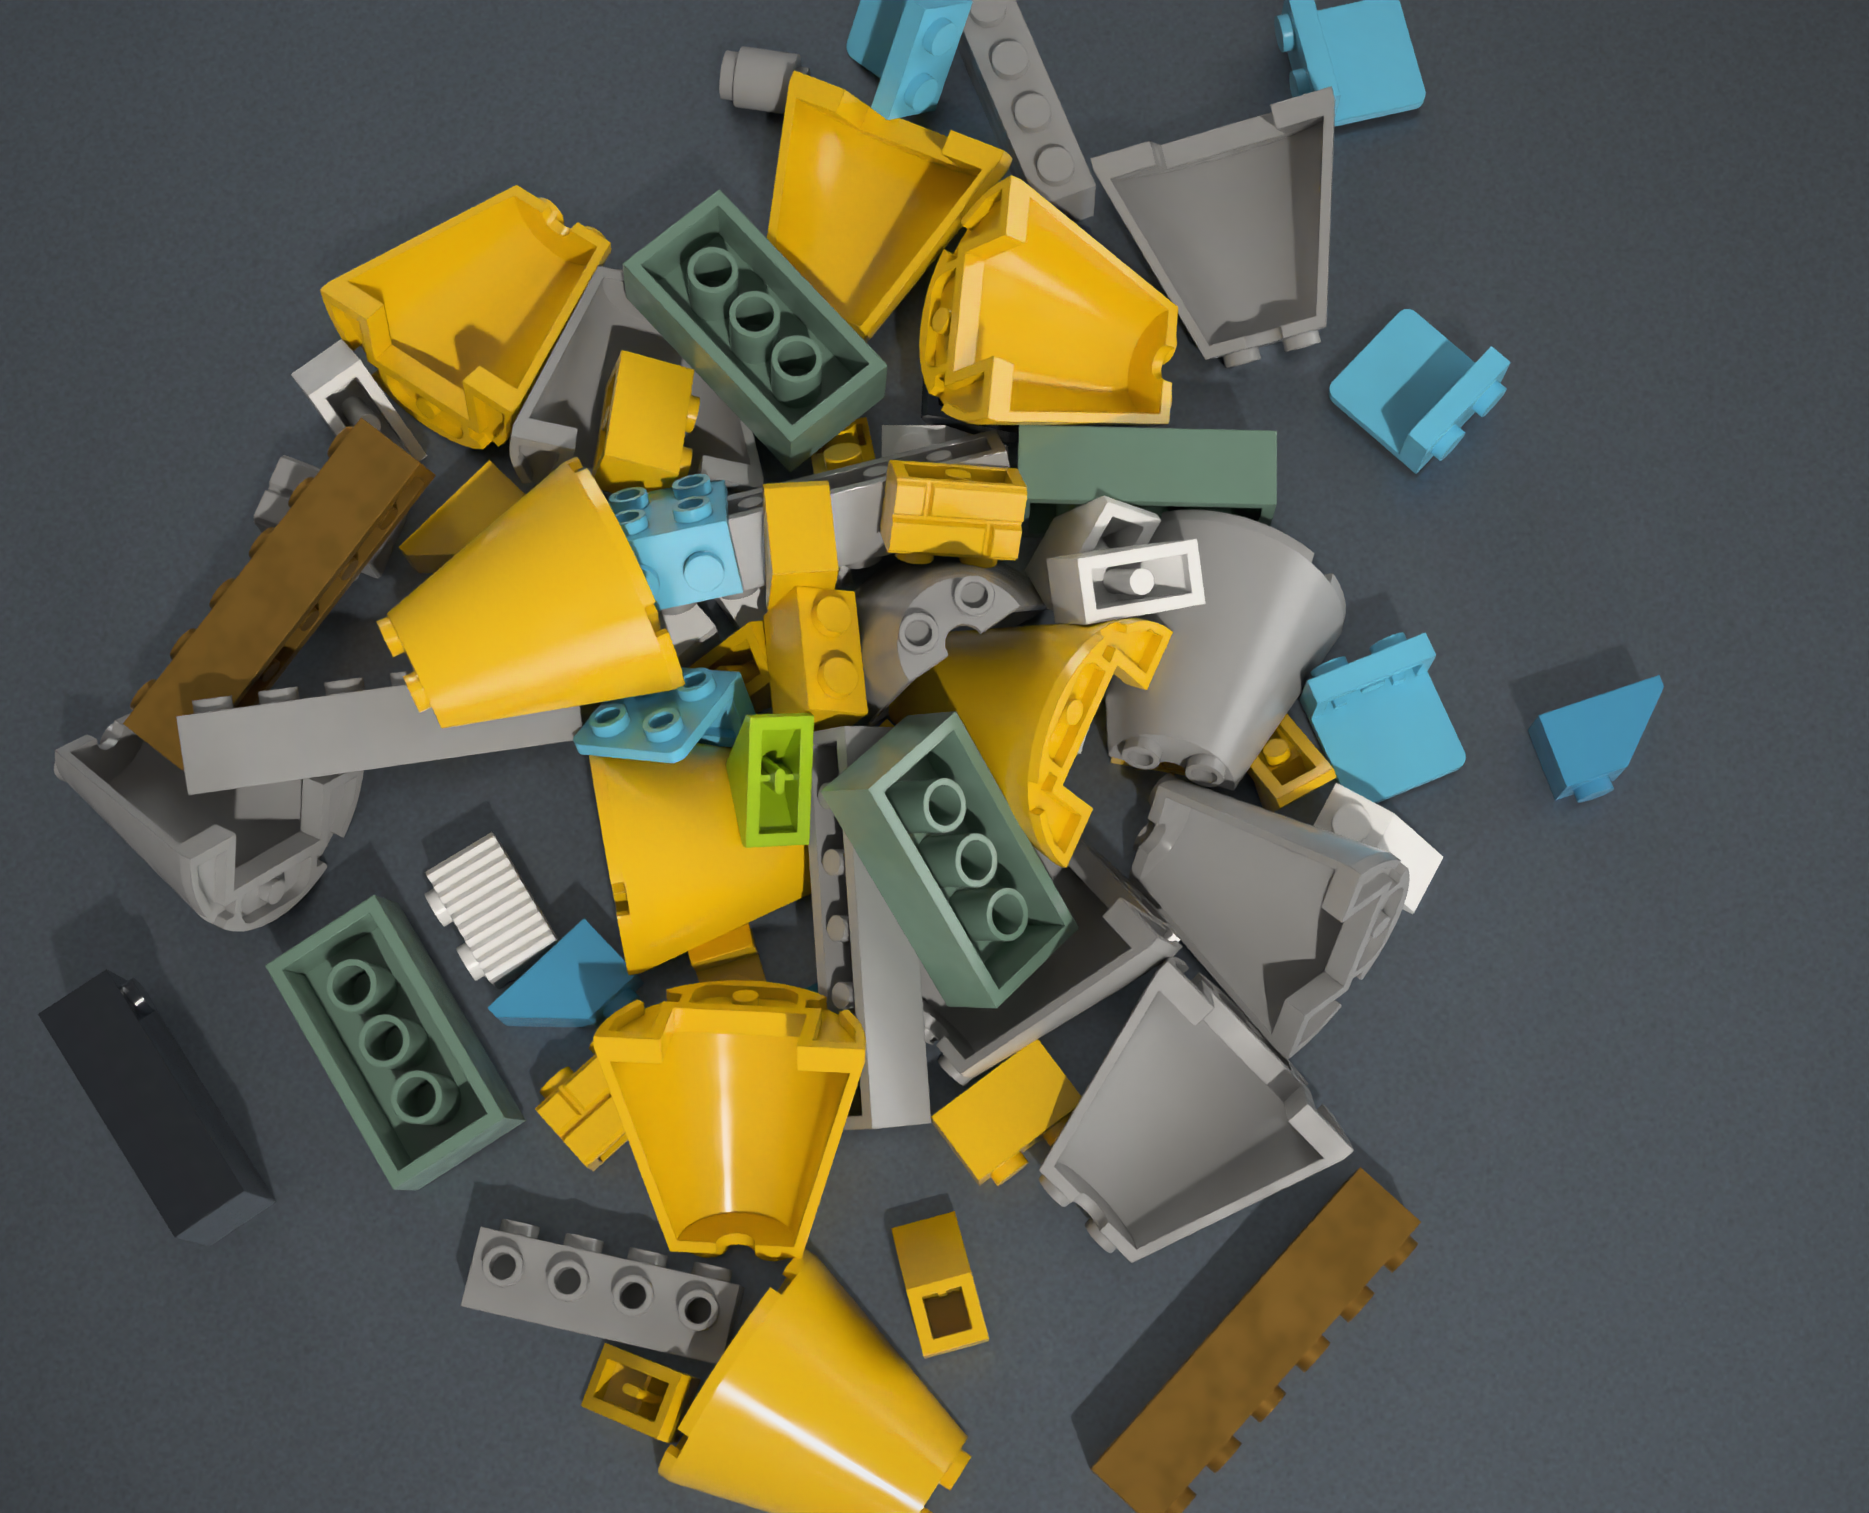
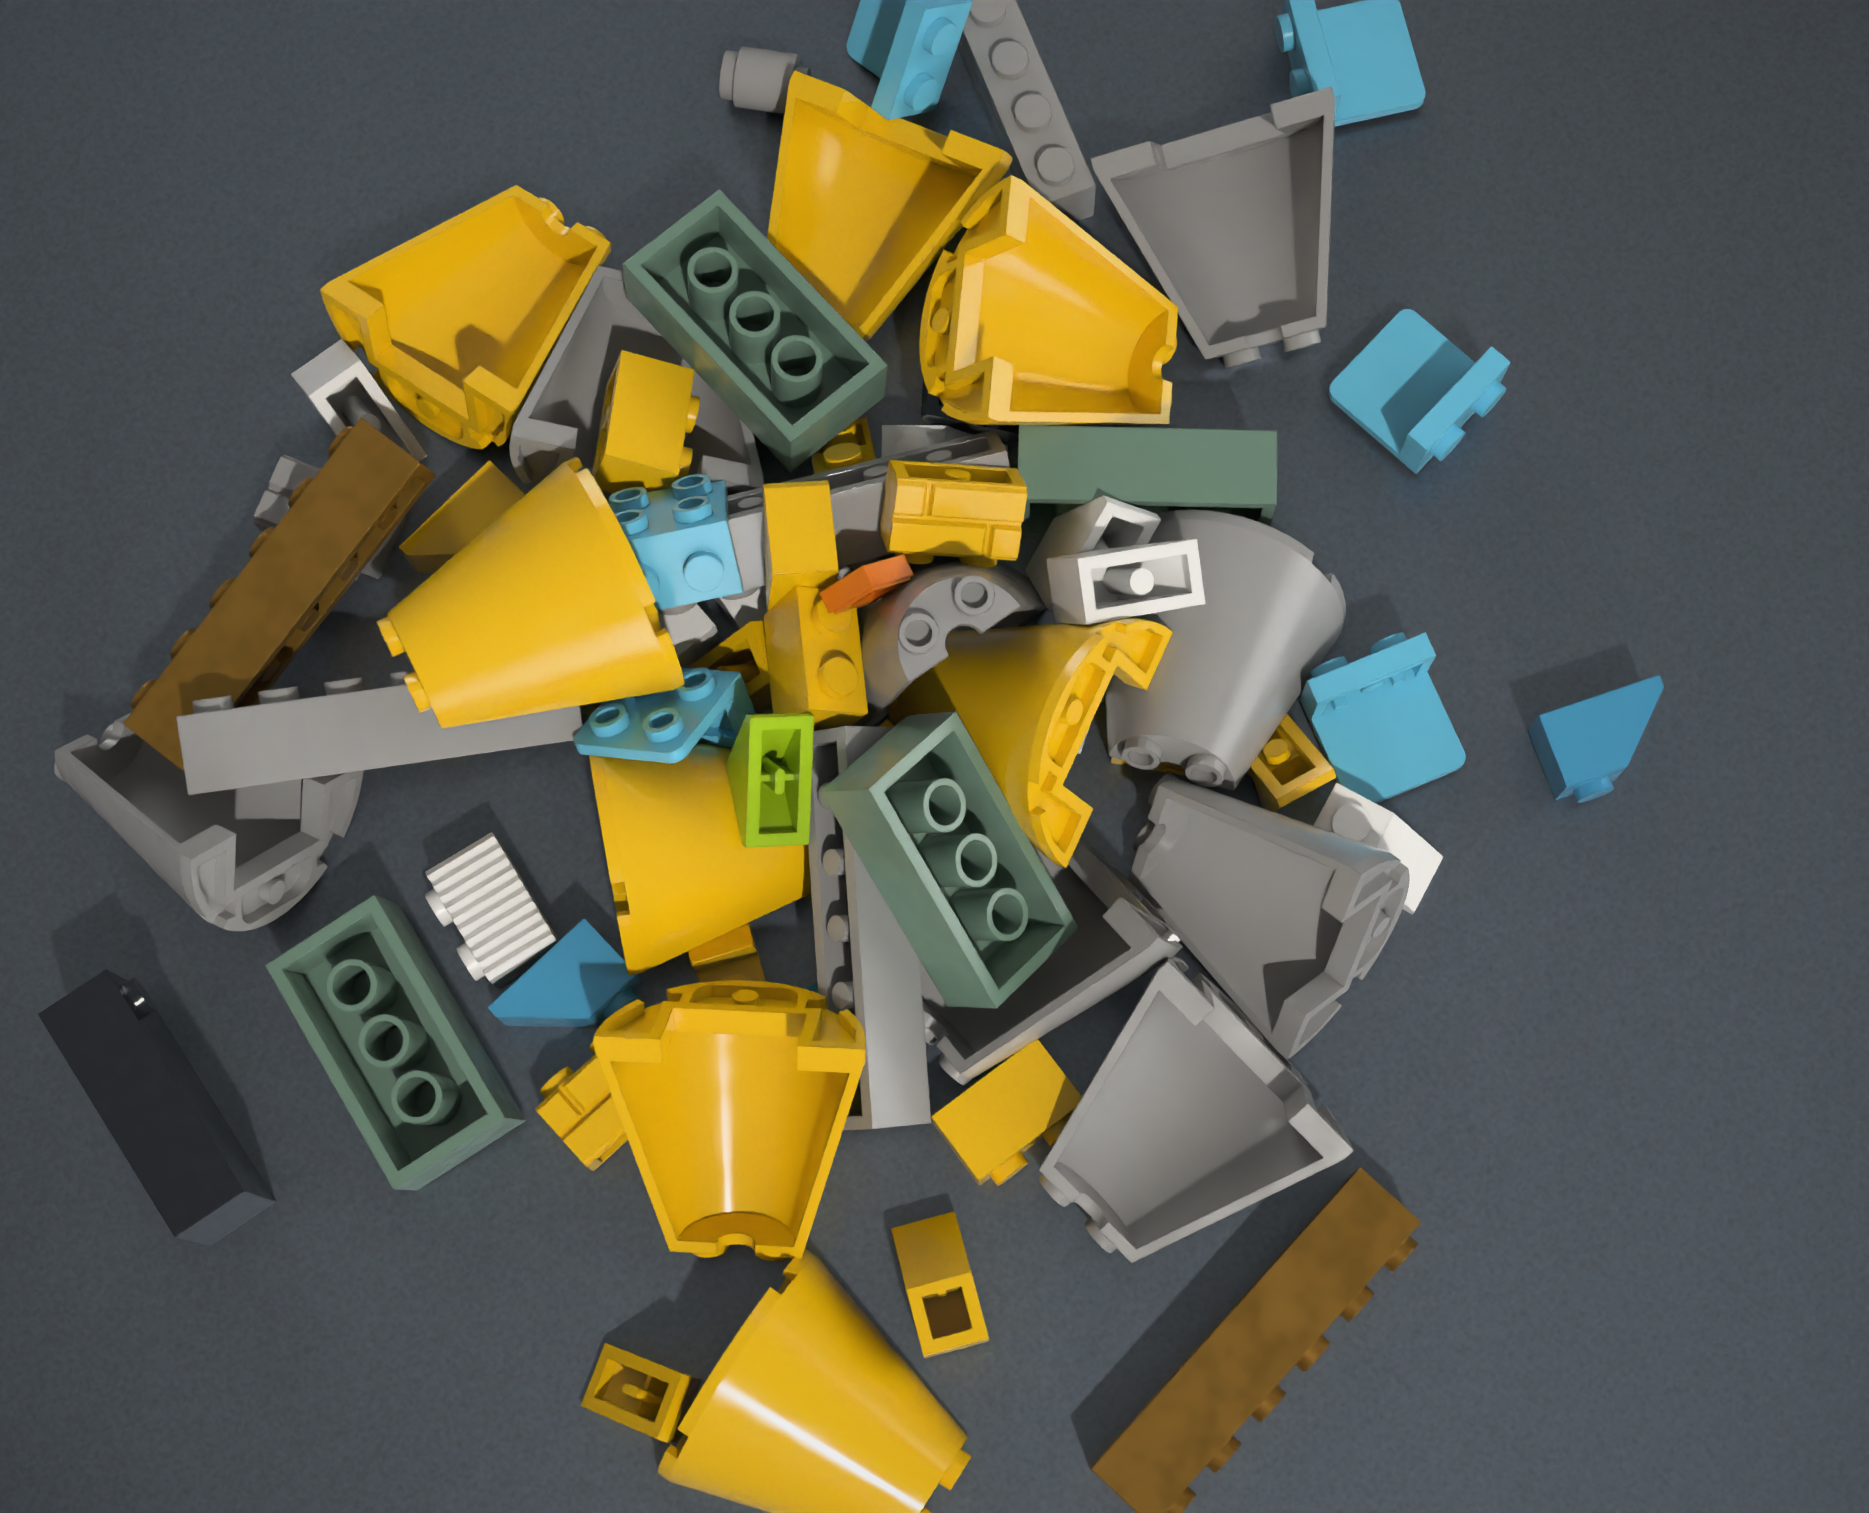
(603, 1294): light grey brick -> none
(867, 584): none -> orange tile

